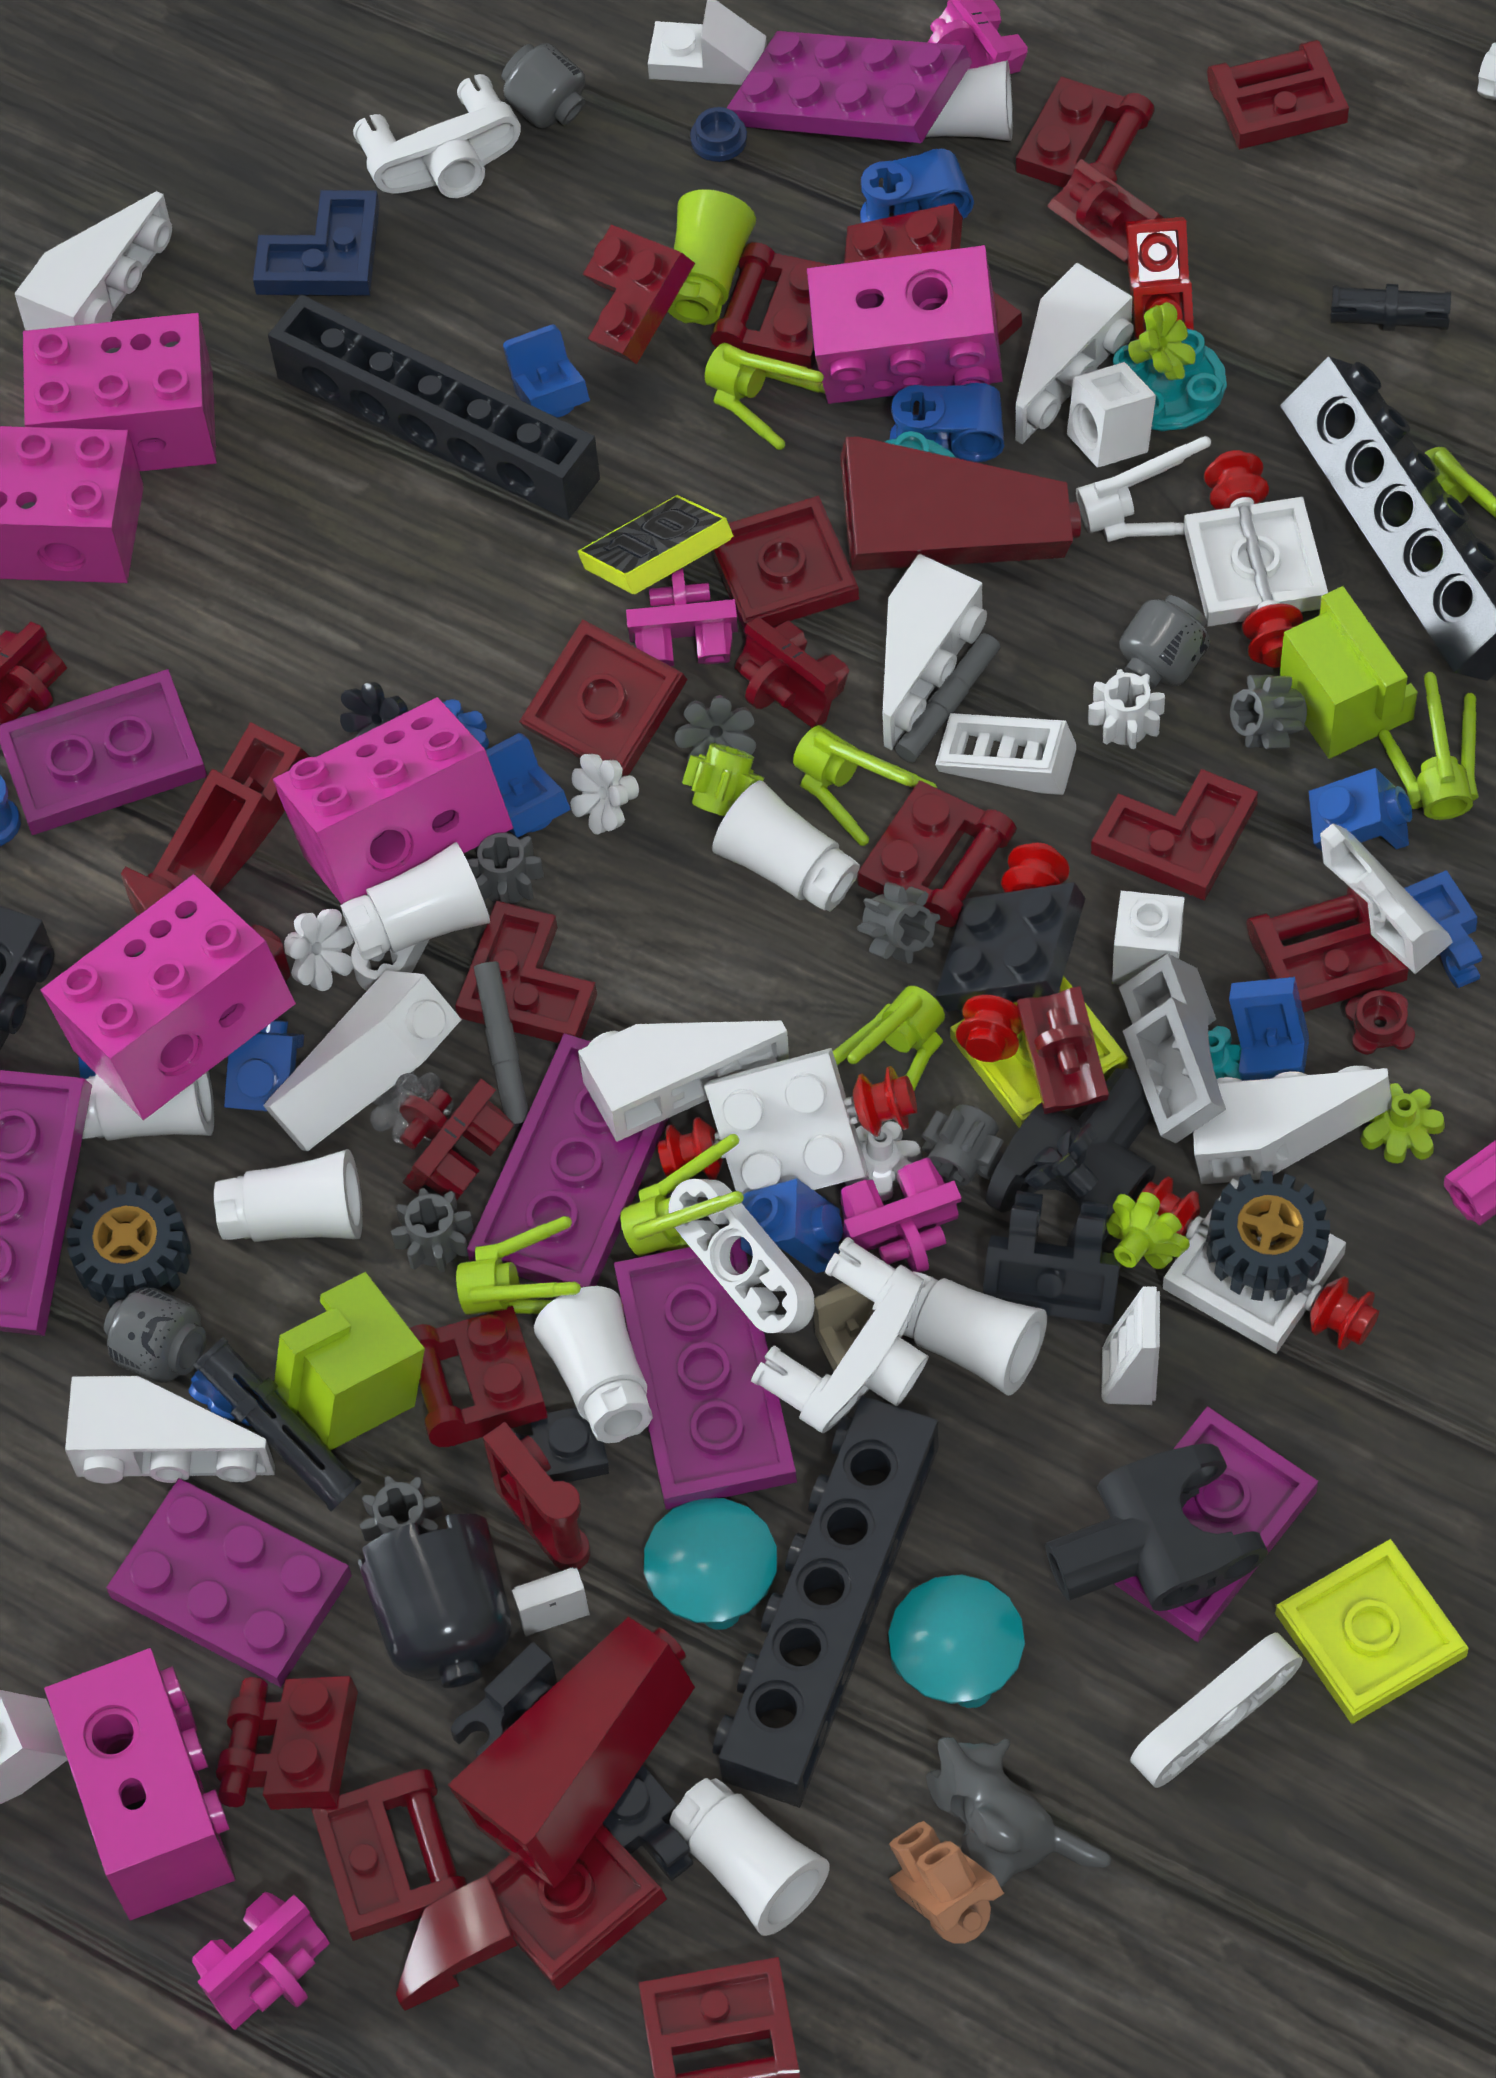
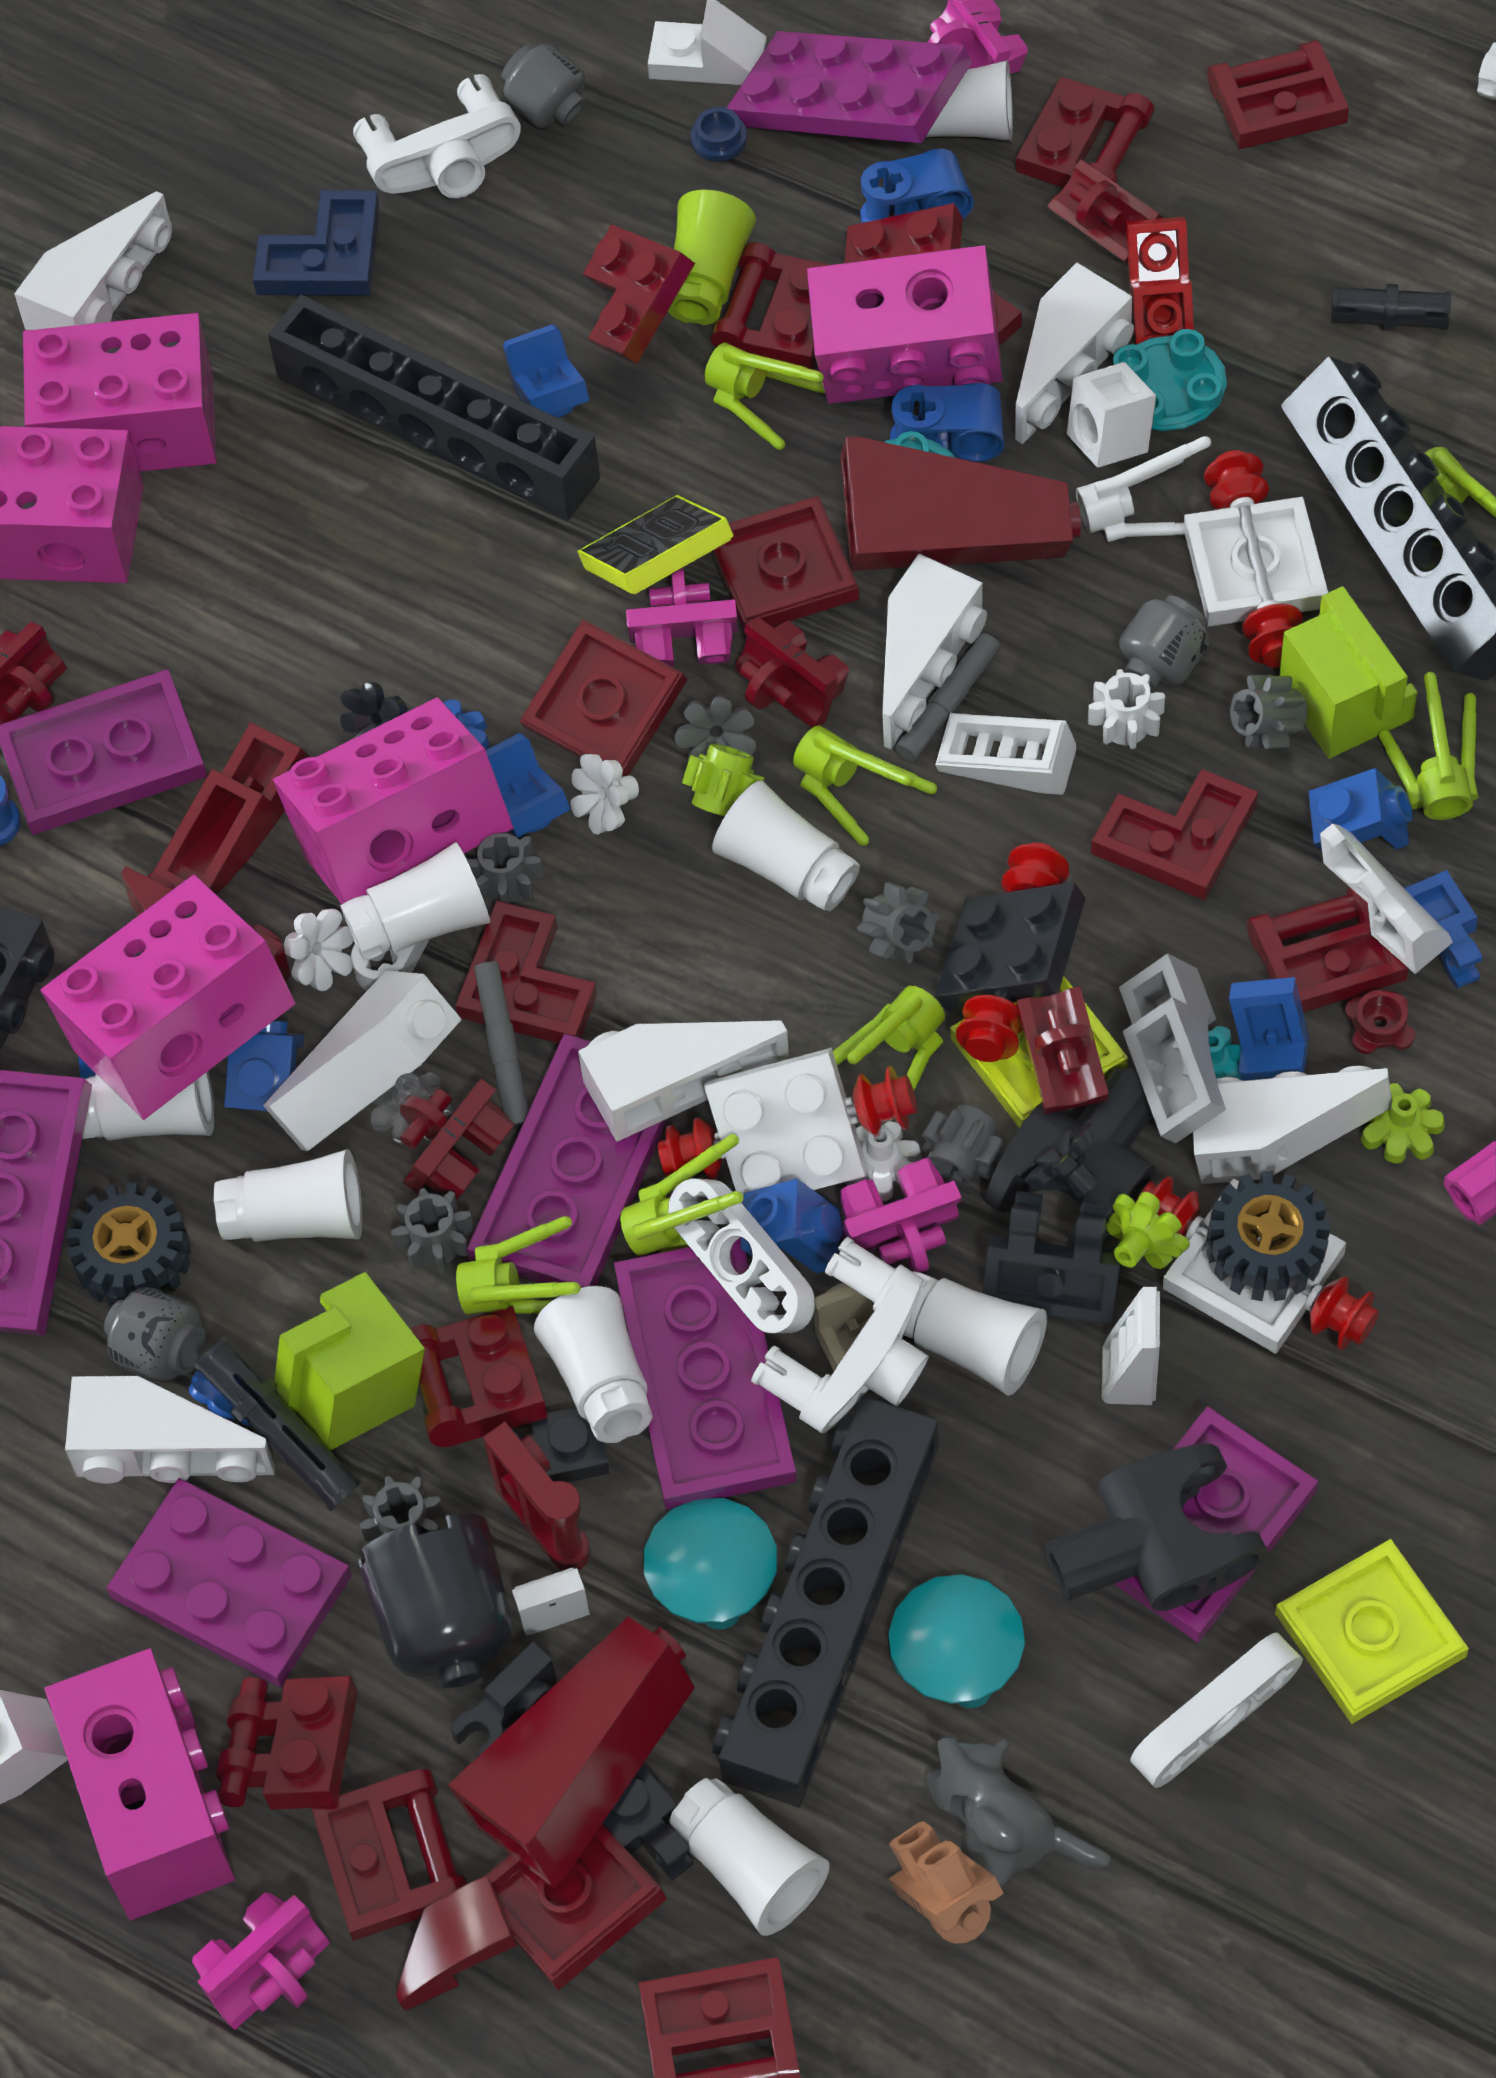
(923, 839): dark red plate -> none
(1145, 932): white brick -> none
(1163, 342): lime plant -> none

